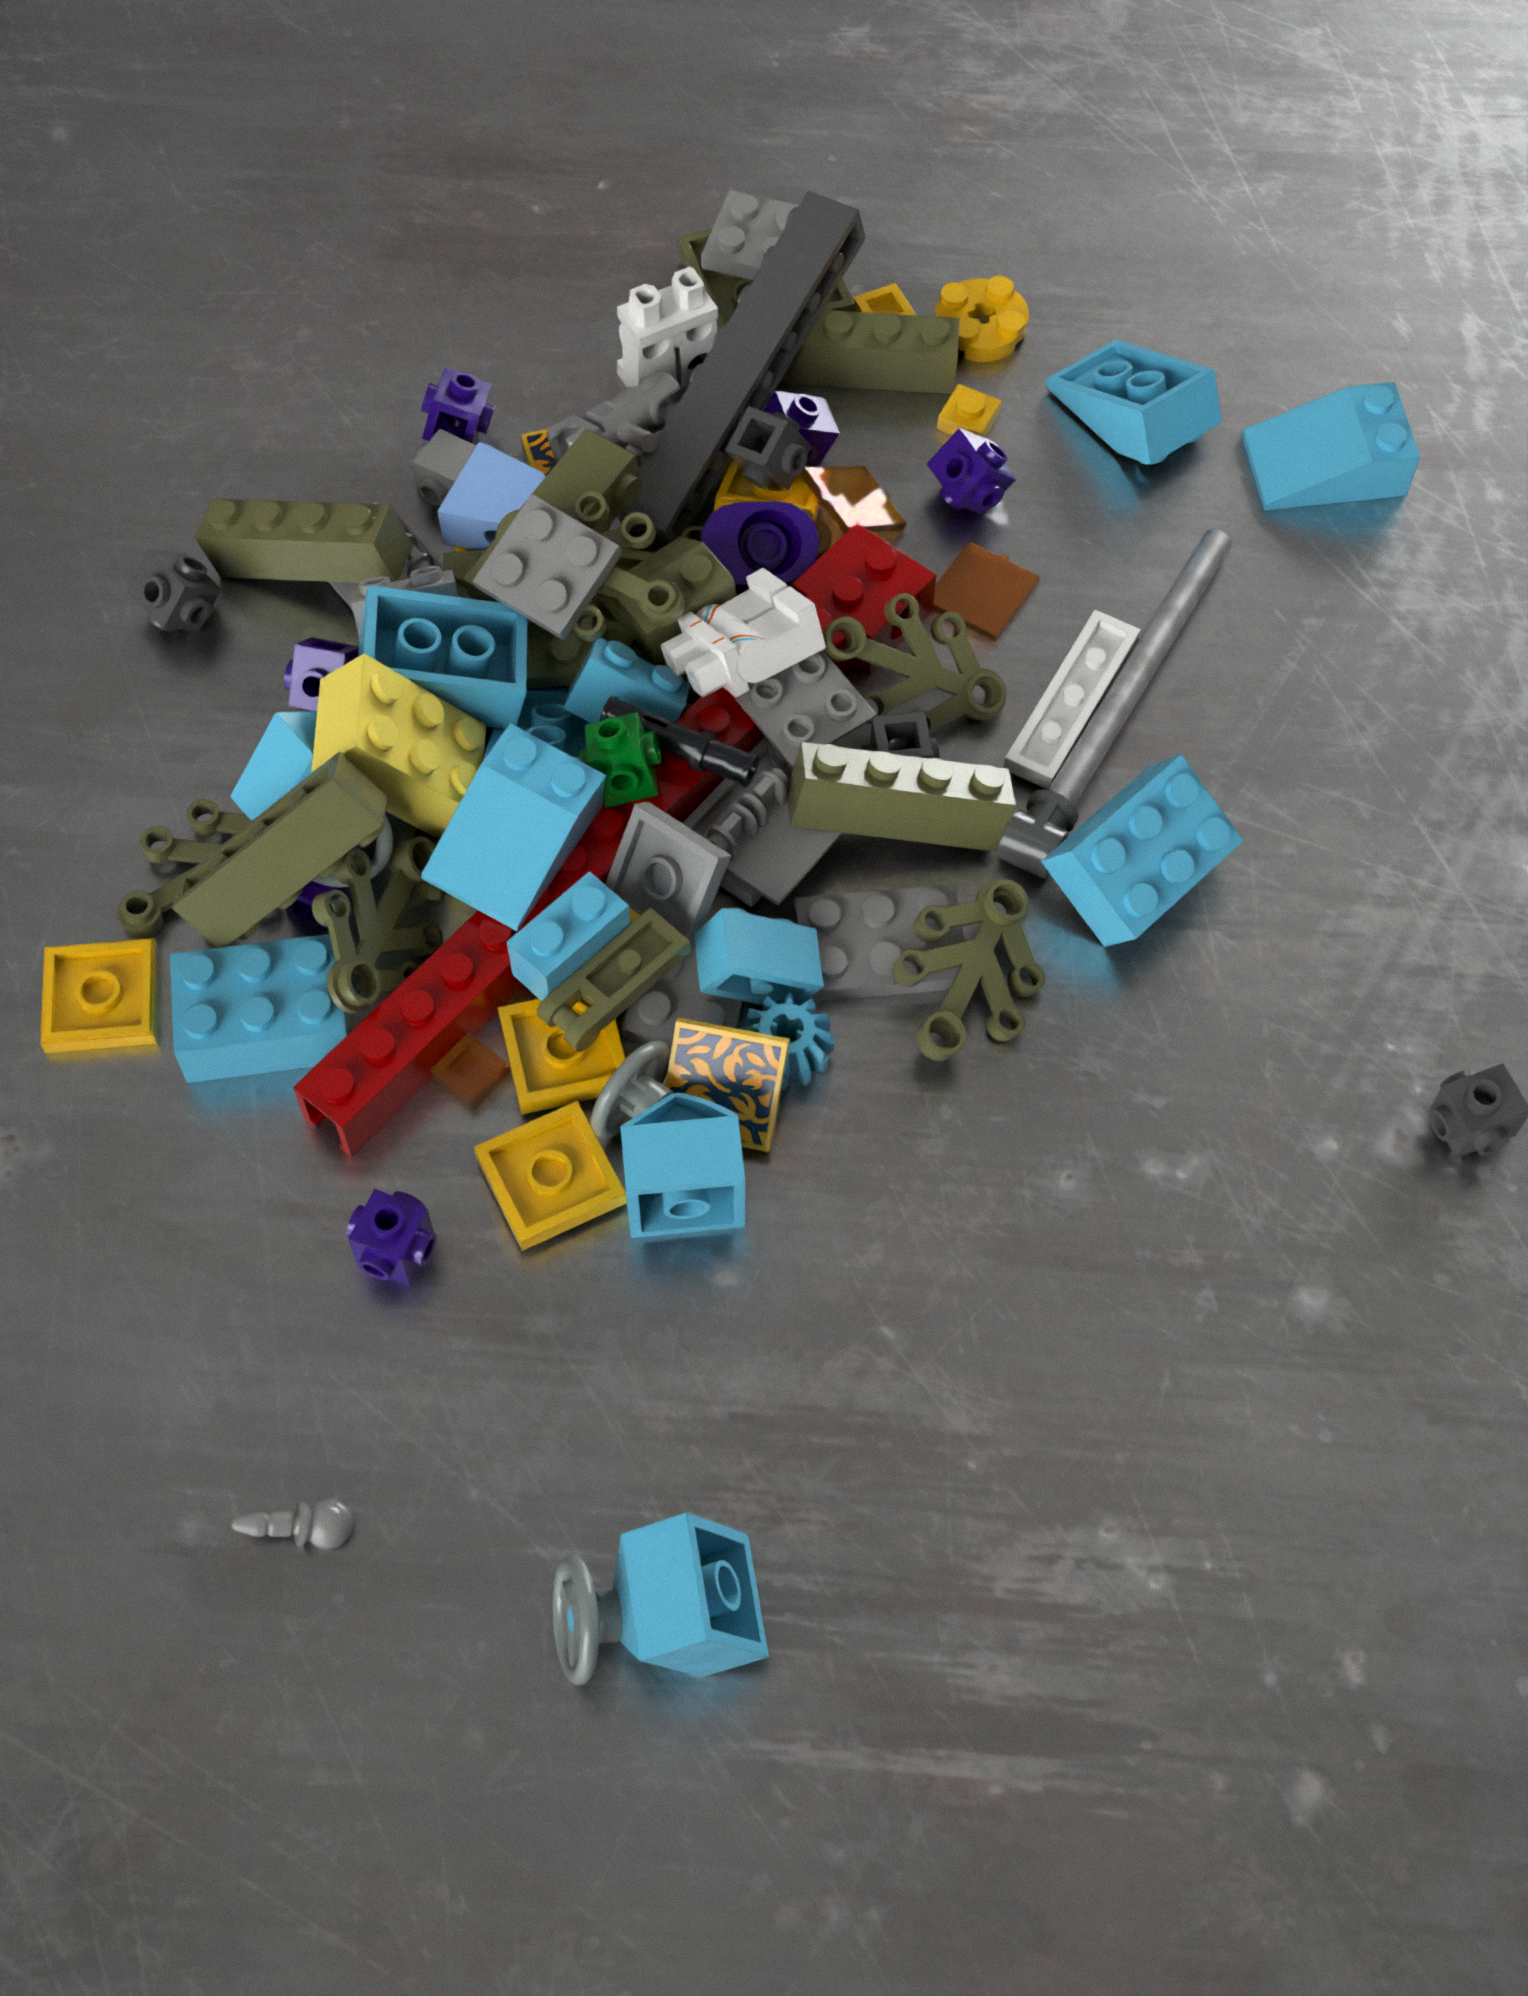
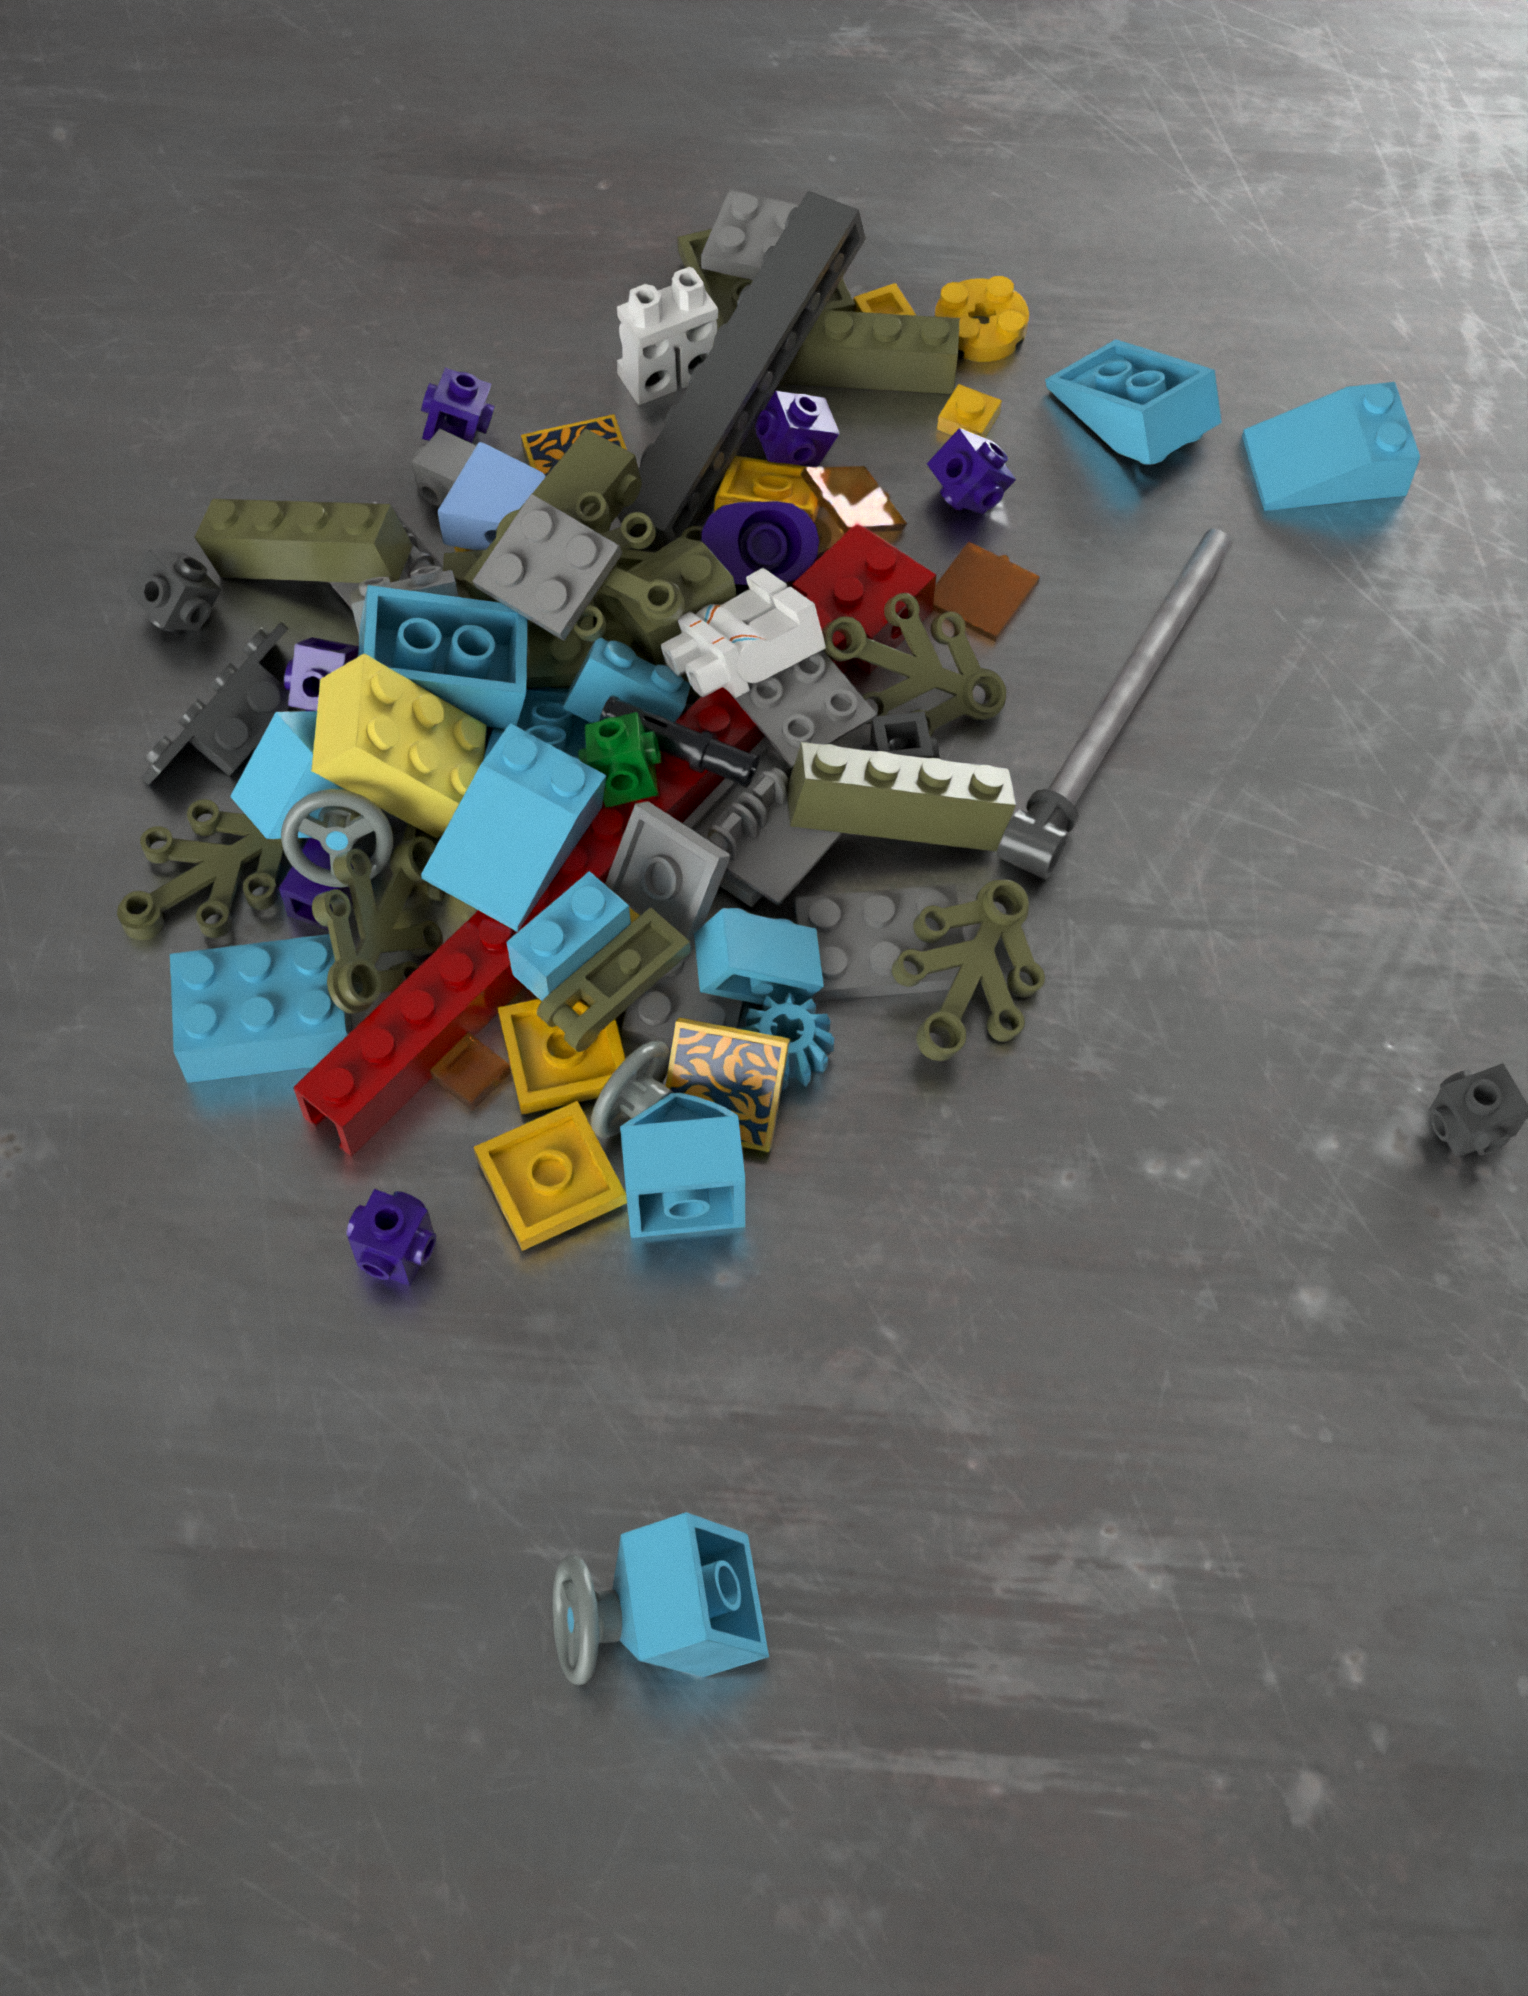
(100, 995): yellow tile -> none
(234, 717): none -> dark grey bracket
(281, 852): olive brick -> none
(323, 1524): light grey bar -> none
(623, 419): light grey piece -> none
(769, 448): dark grey brick -> none
(1071, 699): white plate -> none
(1142, 851): medium azure brick -> none

